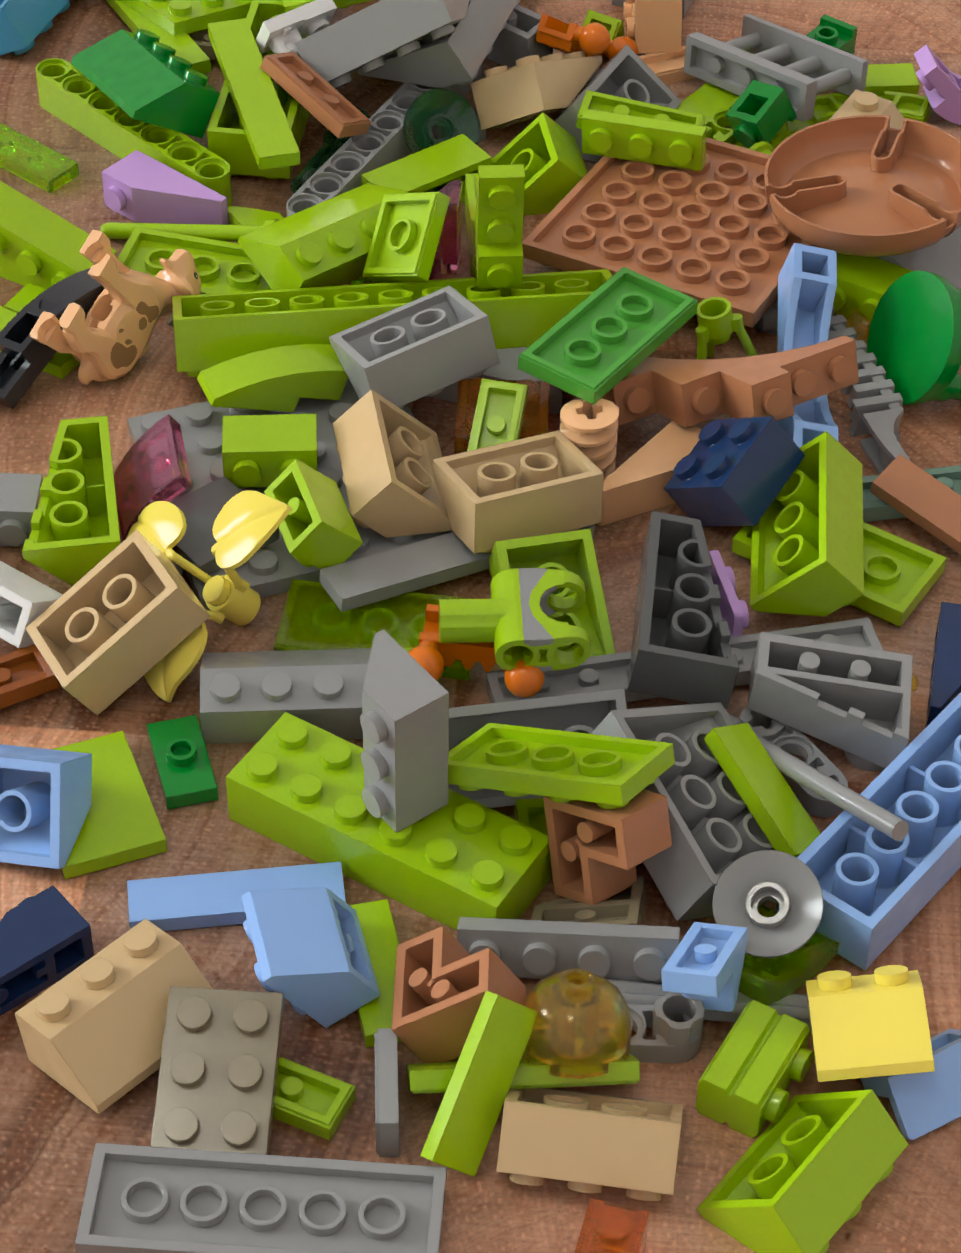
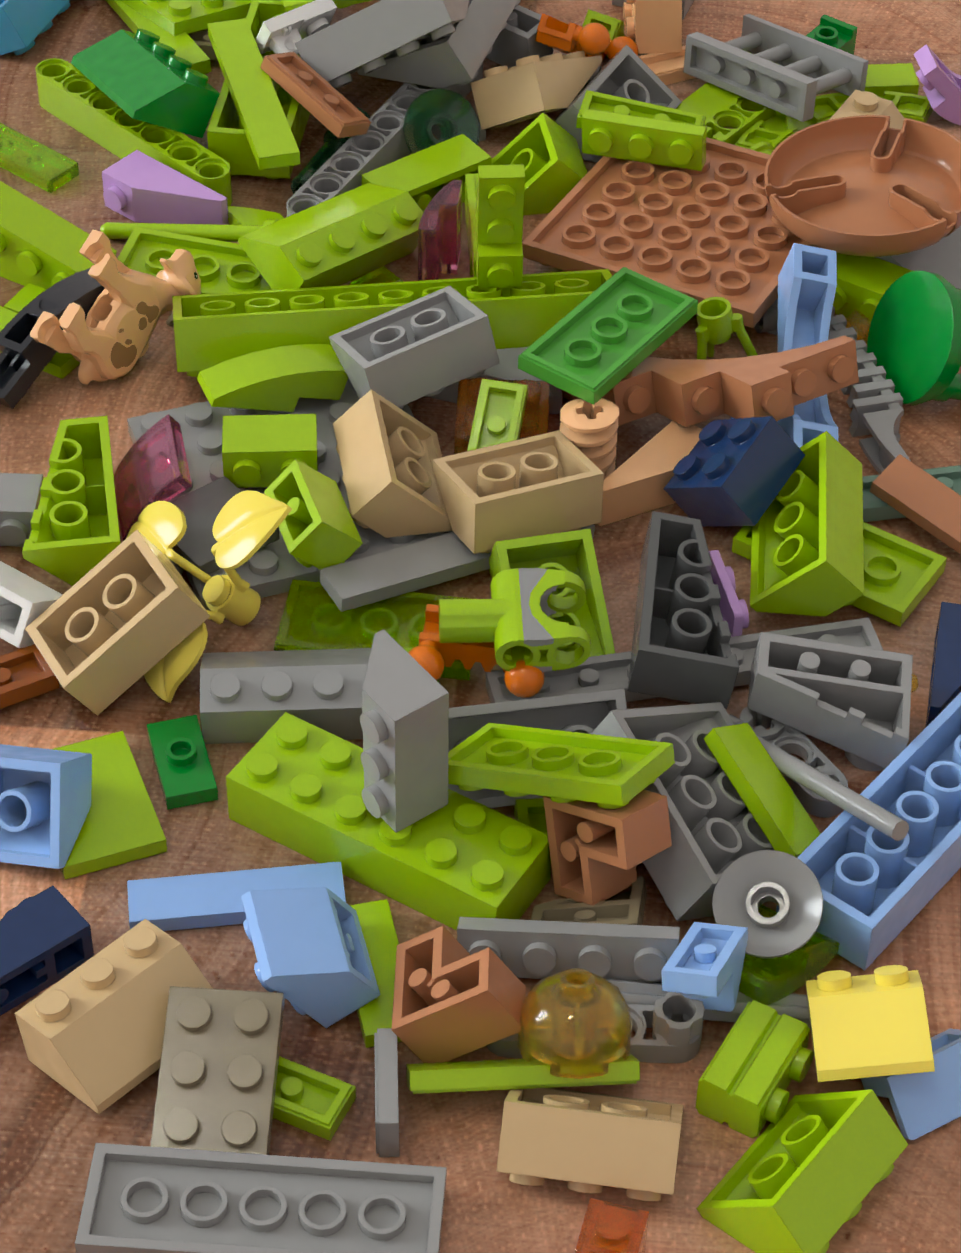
(406, 237): lime tile -> none
(479, 1084): lime tile -> none
(759, 113): green brick -> none

